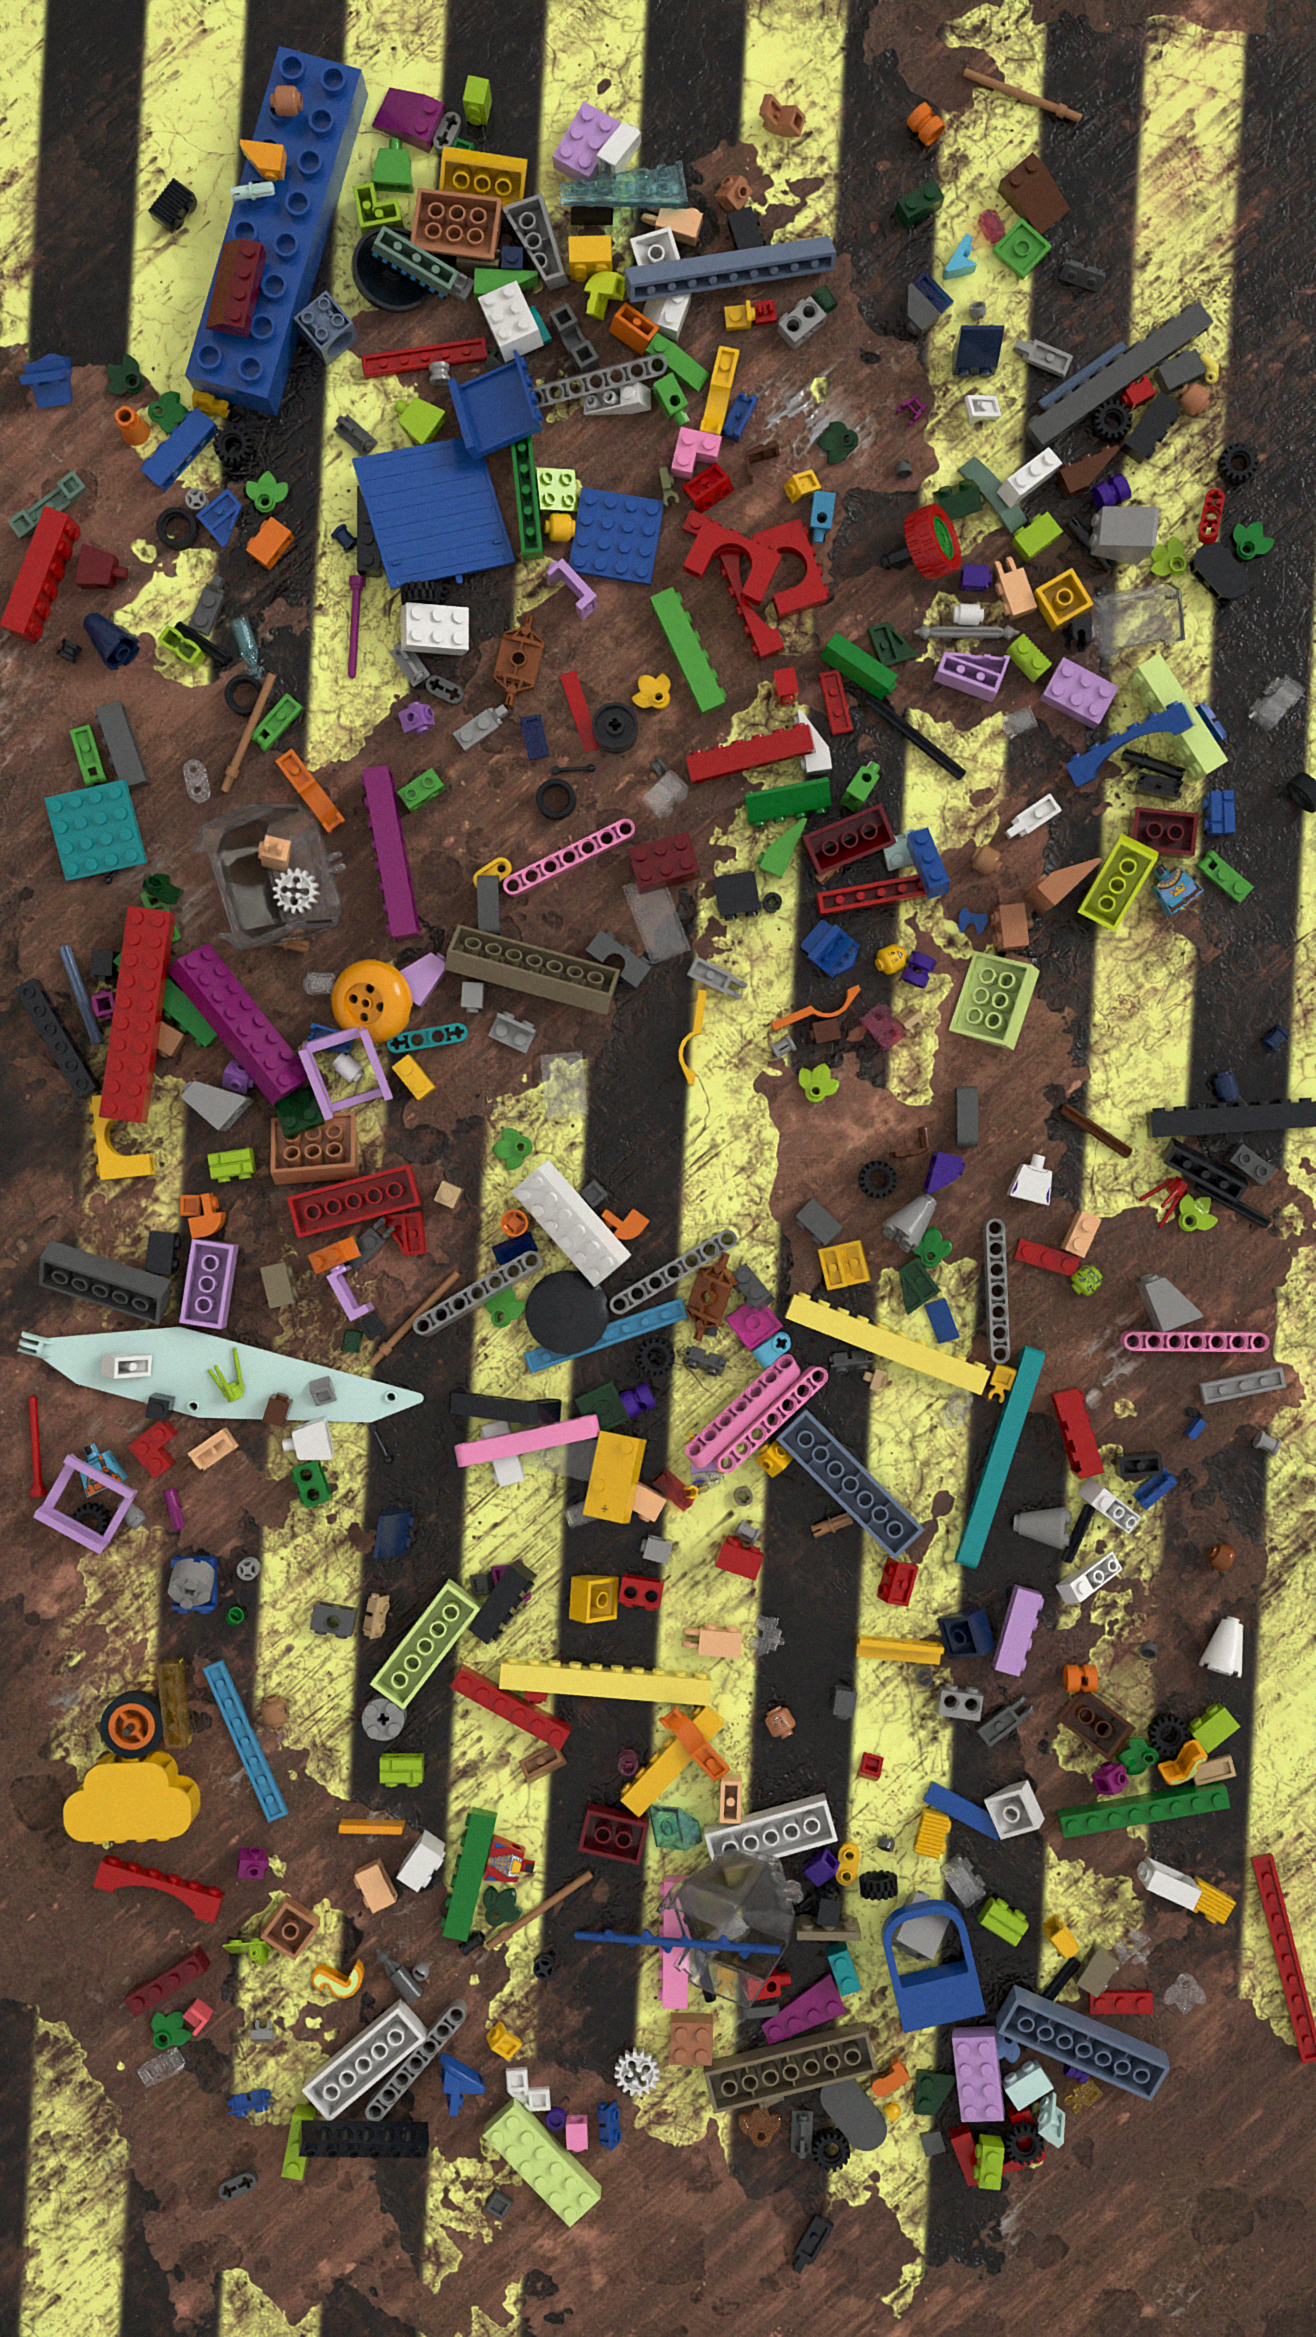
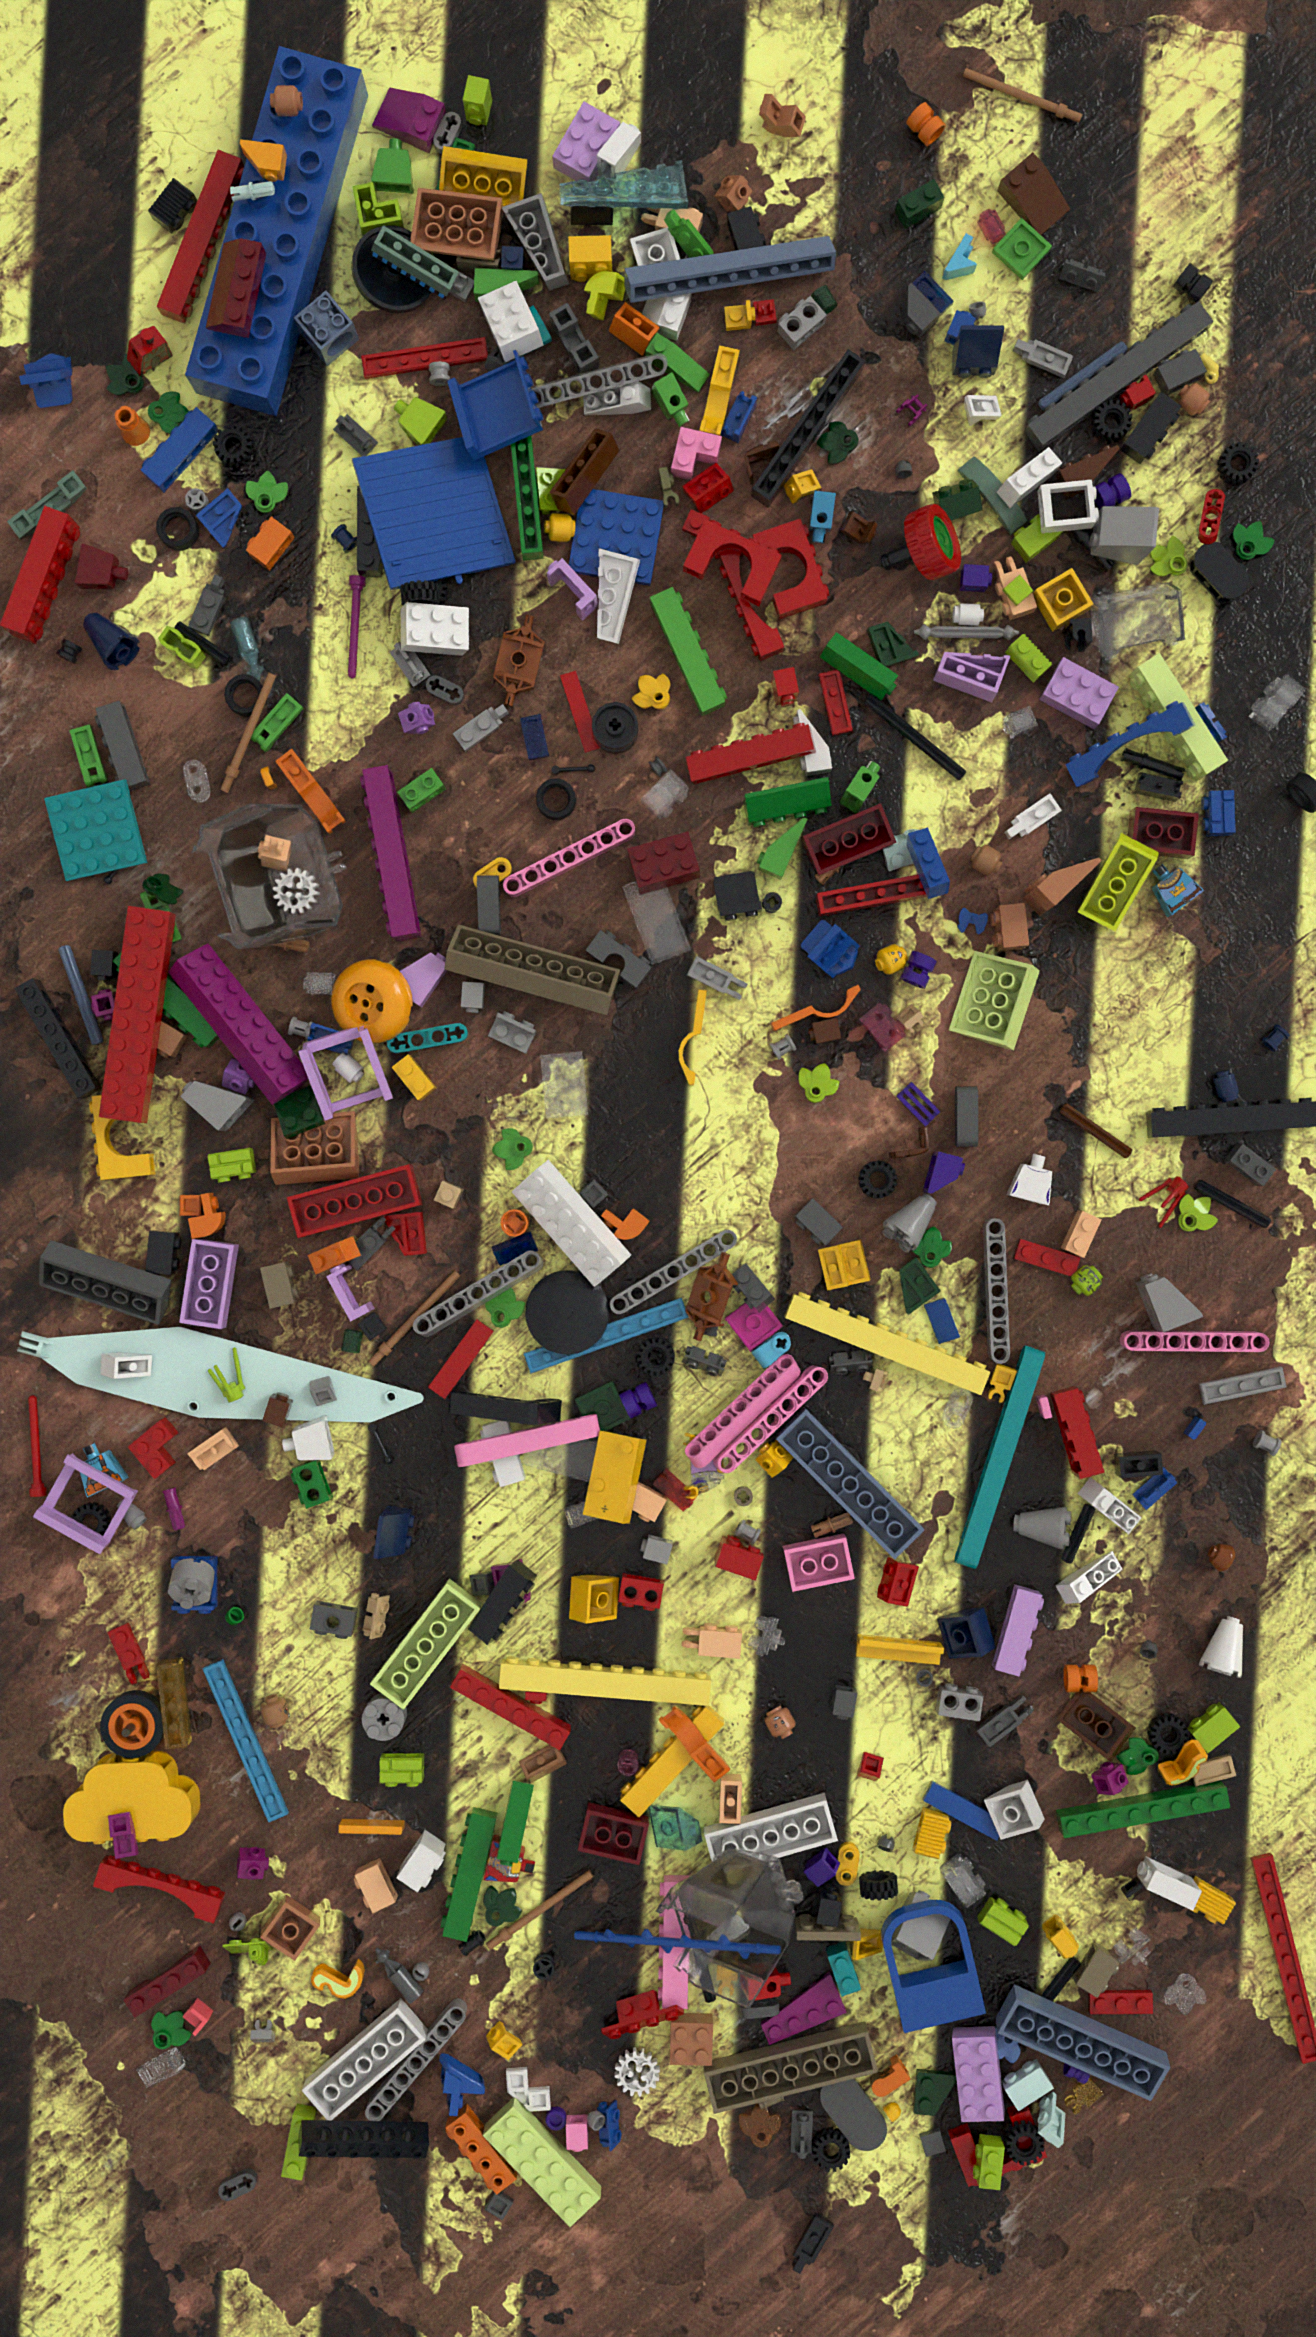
(123, 1834): none -> magenta slope
(128, 1652): none -> red hinge
(147, 350): none -> red torso
(160, 1406): black brick -> none
(201, 237): none -> red brick
(208, 405): yellow plate -> none
(234, 1918): none -> light grey hinge
(245, 1572): light grey wheel -> none
(258, 2101): blue hinge -> none
(268, 778): none -> light orange tile
(299, 1028): none -> light grey bush
(461, 1359): none -> red tile
(484, 2158): none -> orange brick
(514, 1823): none -> green brick
(584, 471): none -> reddish brown brick
(596, 2120): none -> light grey hinge
(616, 584): none -> white wing
(640, 2012): none -> red bracket
(687, 235): none -> bright green hinge
(808, 428): none -> black brick
(818, 1562): none -> bright pink brick
(859, 528): none -> reddish brown bracket
(868, 1946): none -> yellow slope
(930, 1116): none -> dark purple tile
(960, 318): none -> blue brick
(1017, 590): none -> lime tile
(1043, 1406): none -> bright pink tile
(1045, 506): none -> white window
(1133, 1888): none -> black slope
(1193, 283): none -> black wheel
(1204, 1170): black brick -> none
(1224, 876): bright green plate -> none

